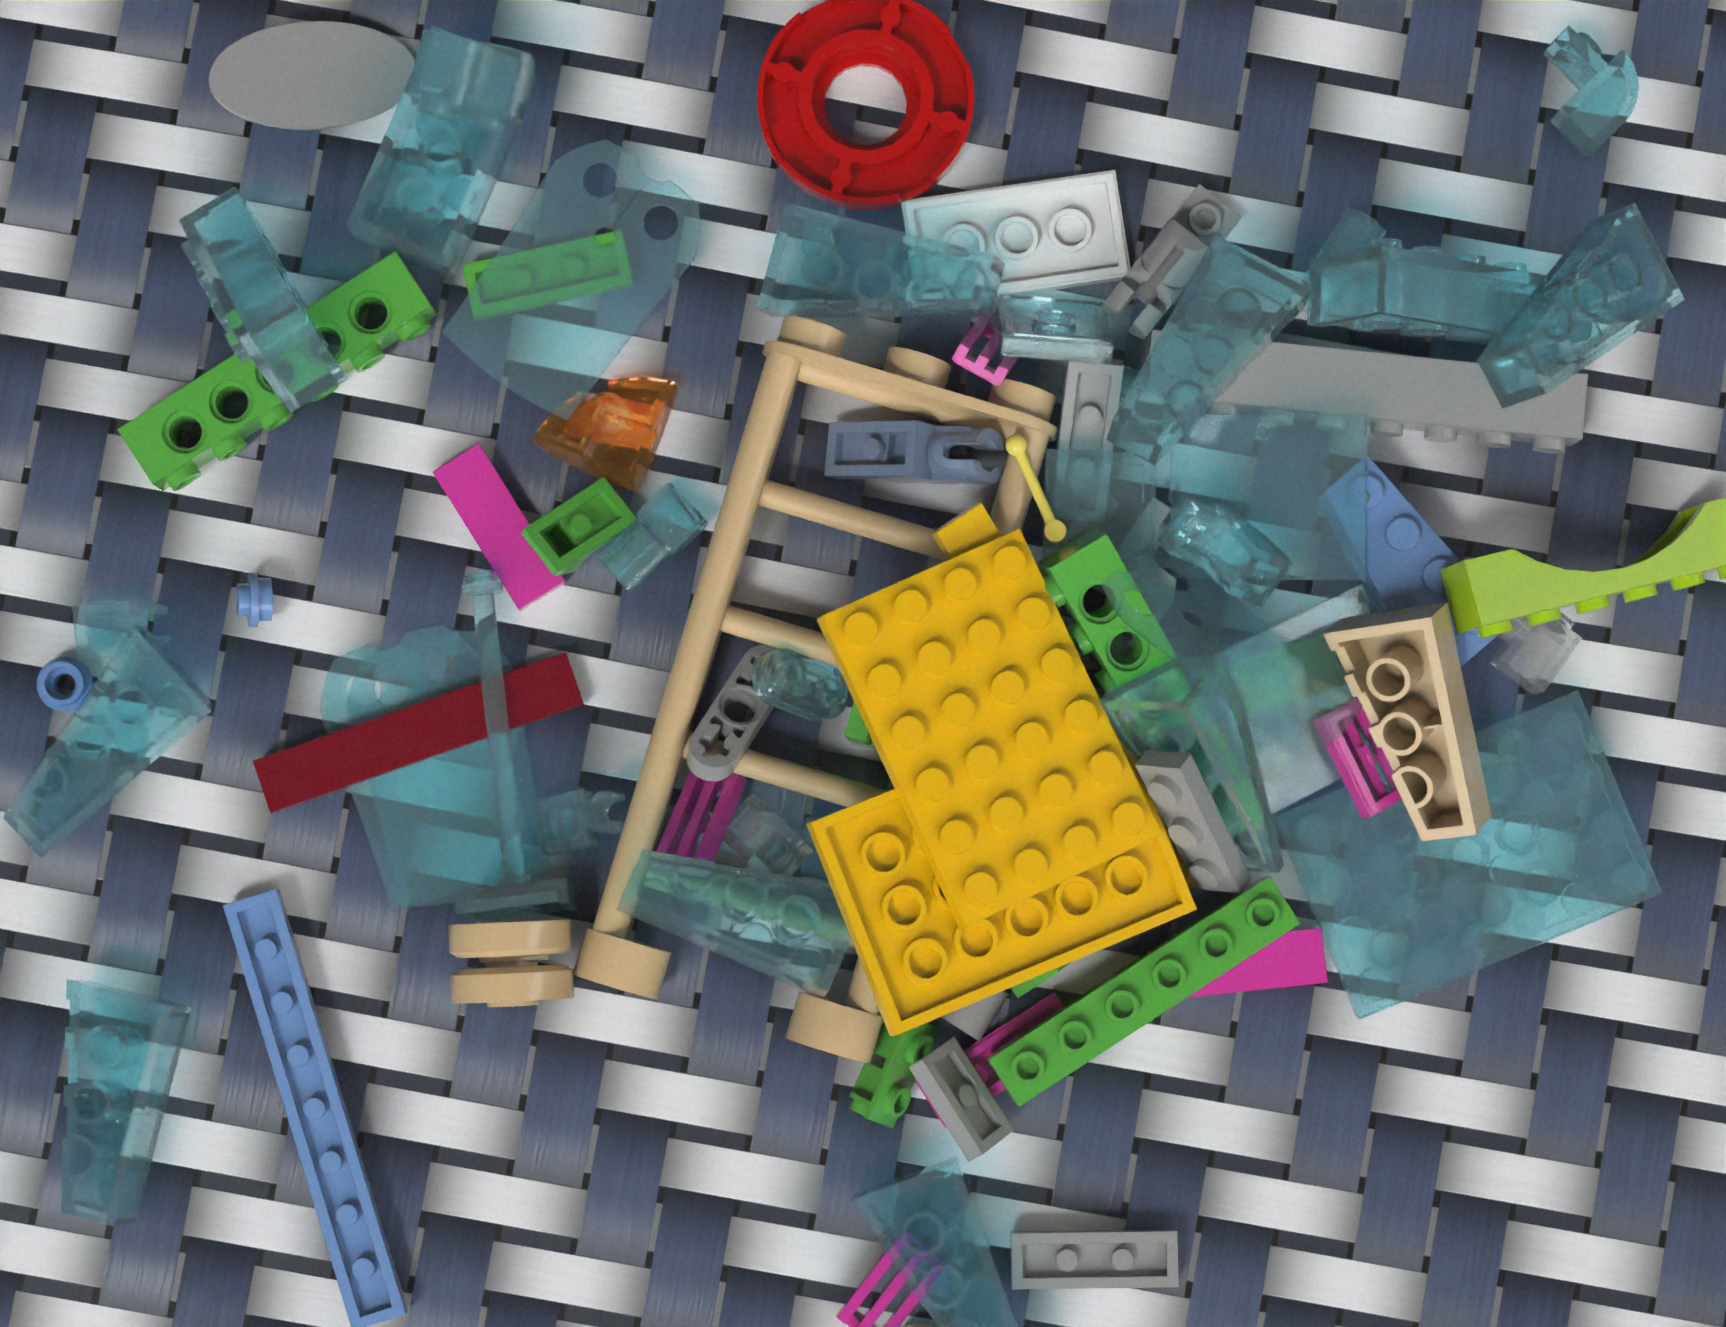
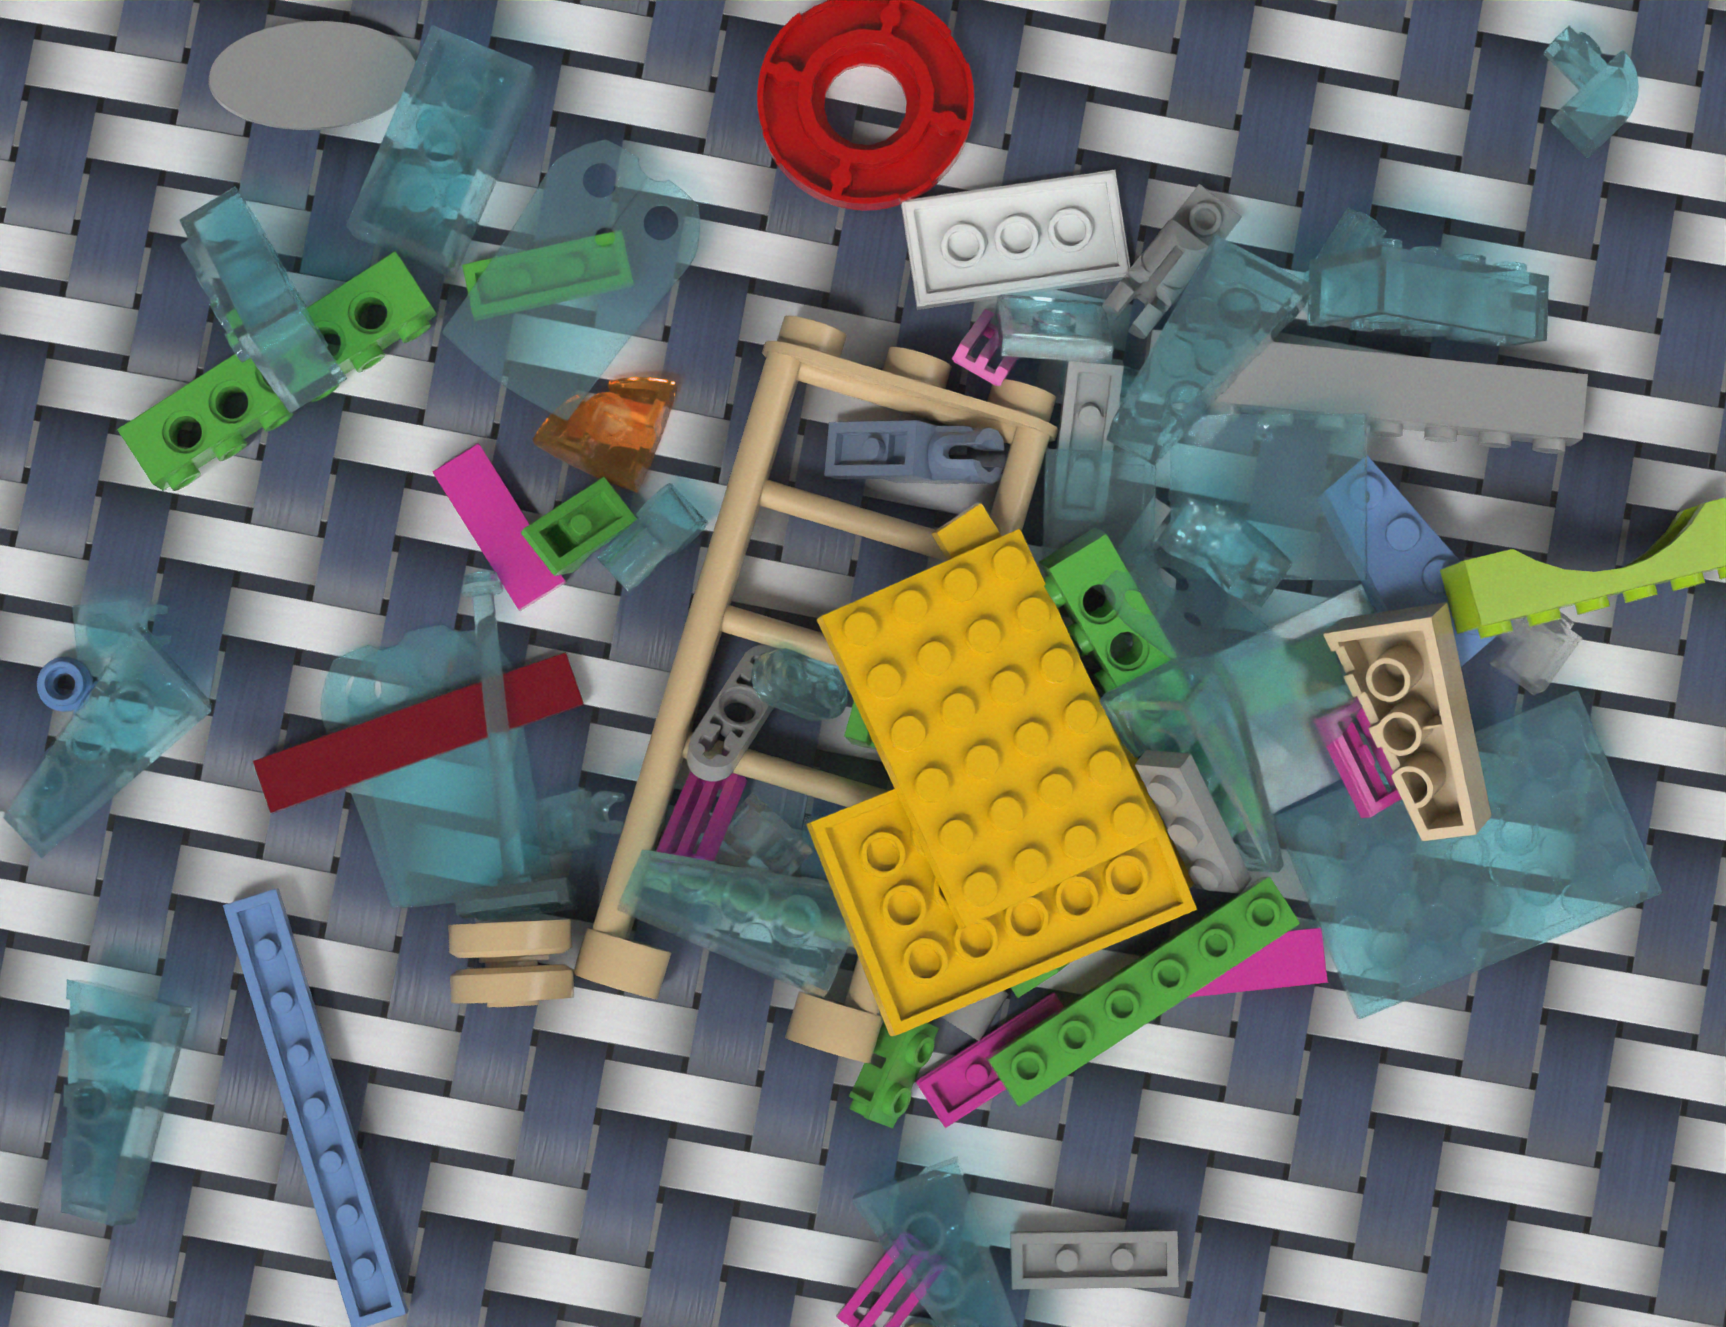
(255, 599): medium blue plate -> none
(471, 80): clear light blue brick -> none
(866, 270): clear light blue wedge -> none
(961, 1099): light grey plate -> none
(1054, 529): light yellow hinge -> none
(1585, 306): clear light blue wedge -> none

